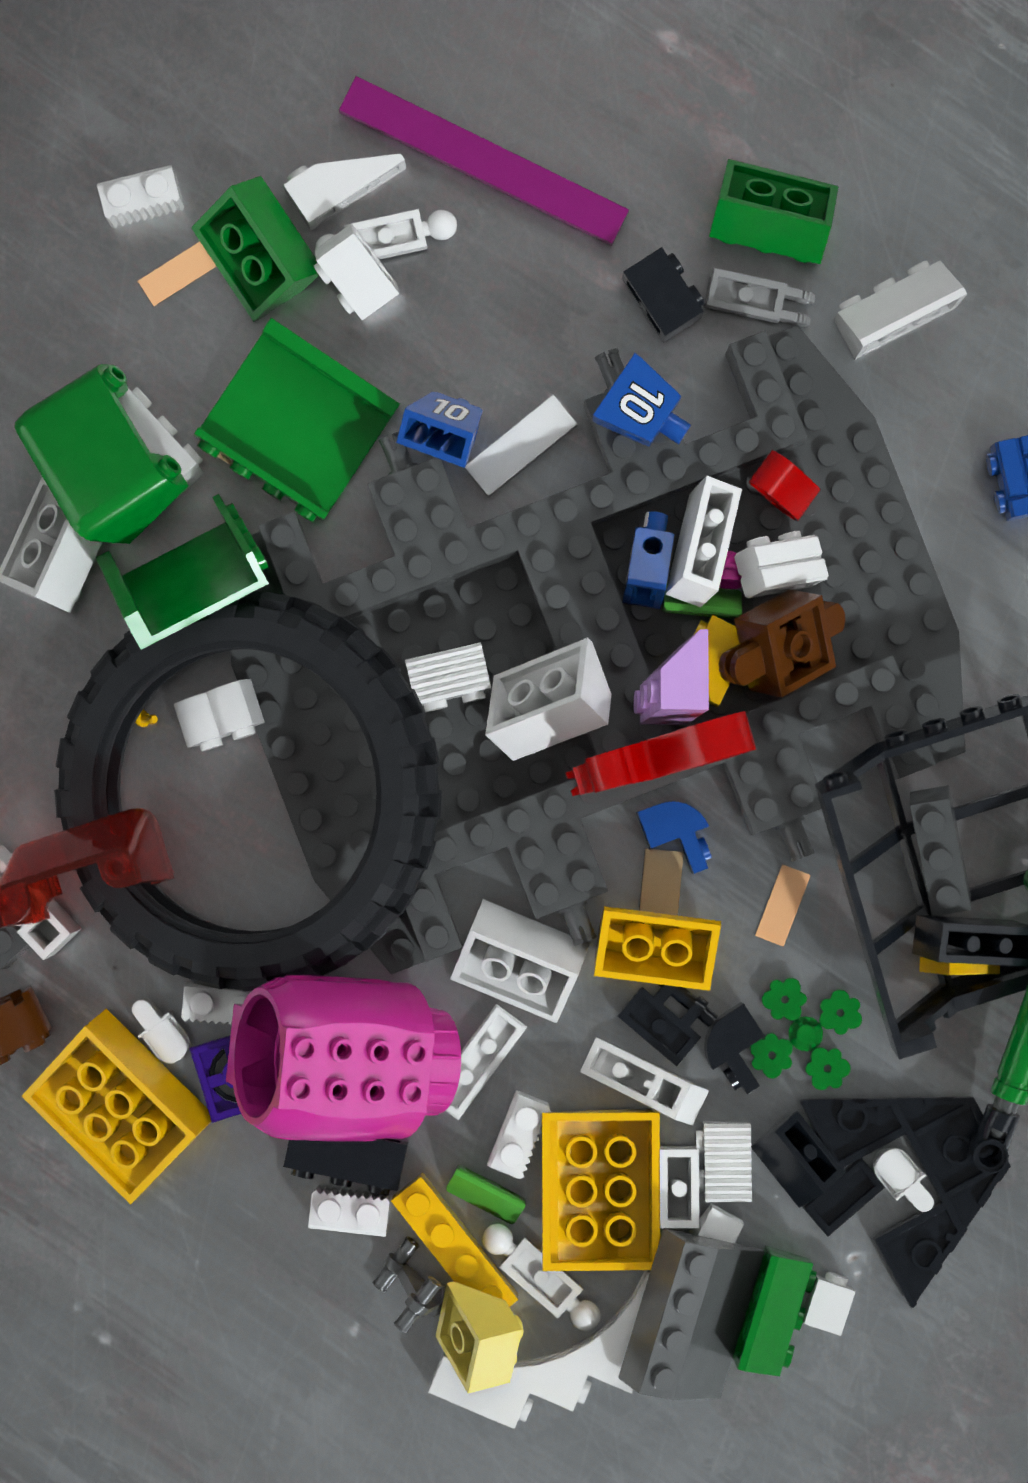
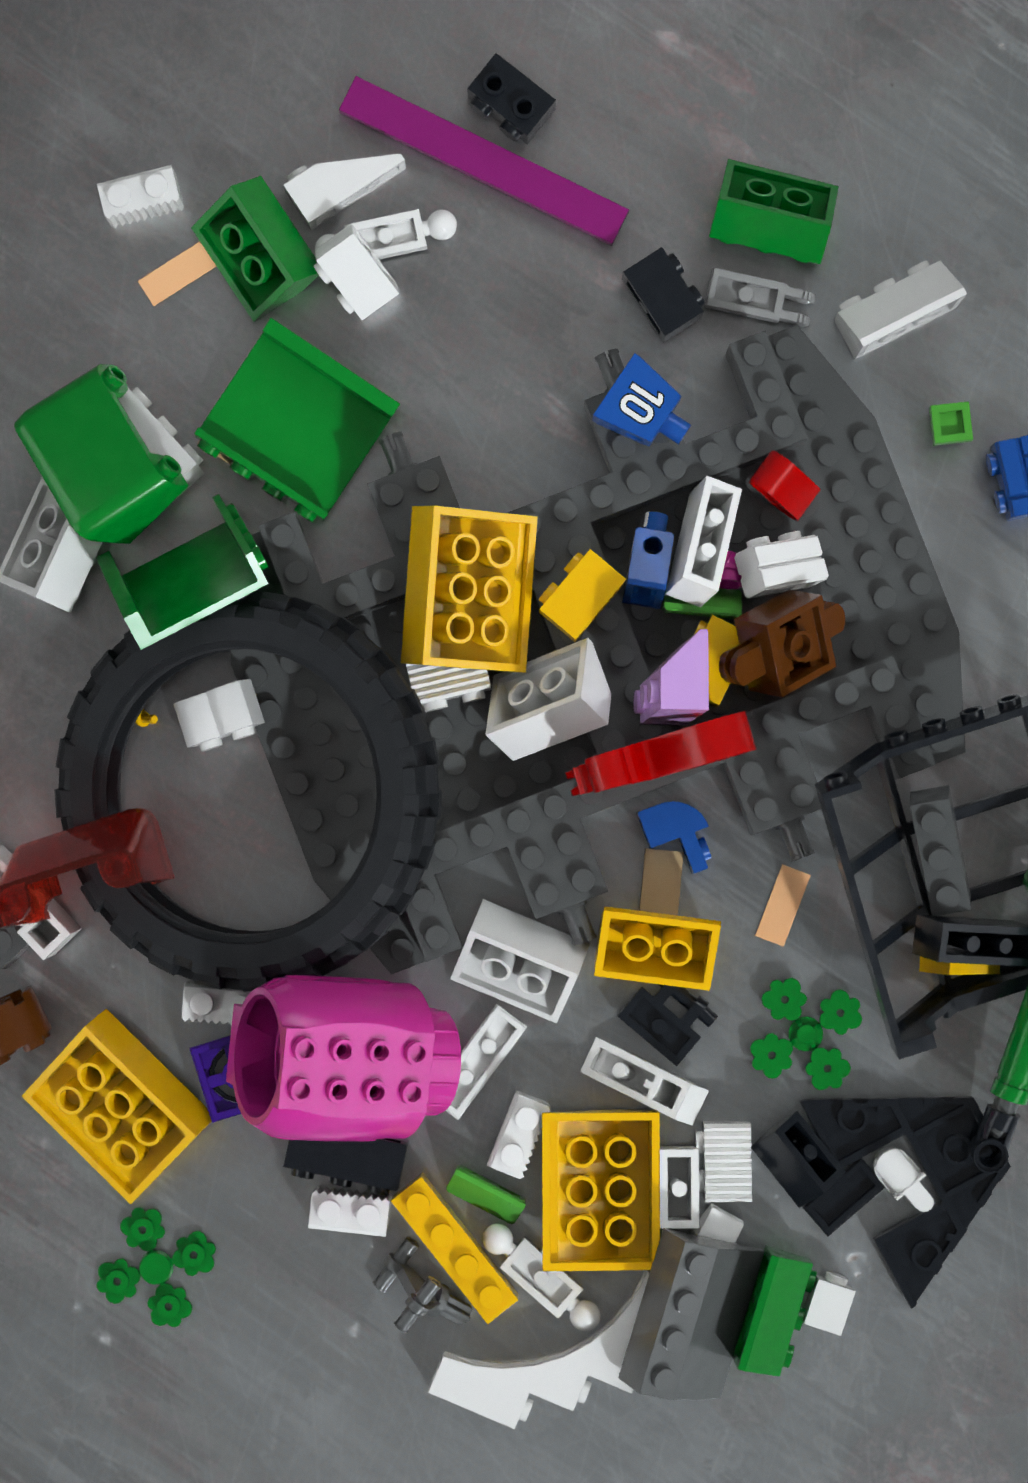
(156, 1267): none -> green plant
(162, 1032): white arm -> none
(441, 427): blue torso -> none
(468, 589): none -> yellow slope
(478, 1336): light yellow slope -> none
(510, 99): none -> black brick
(520, 446): white tile -> none
(581, 594): none -> yellow brick
(726, 1039): black brick -> none
(950, 423): none -> bright green tile

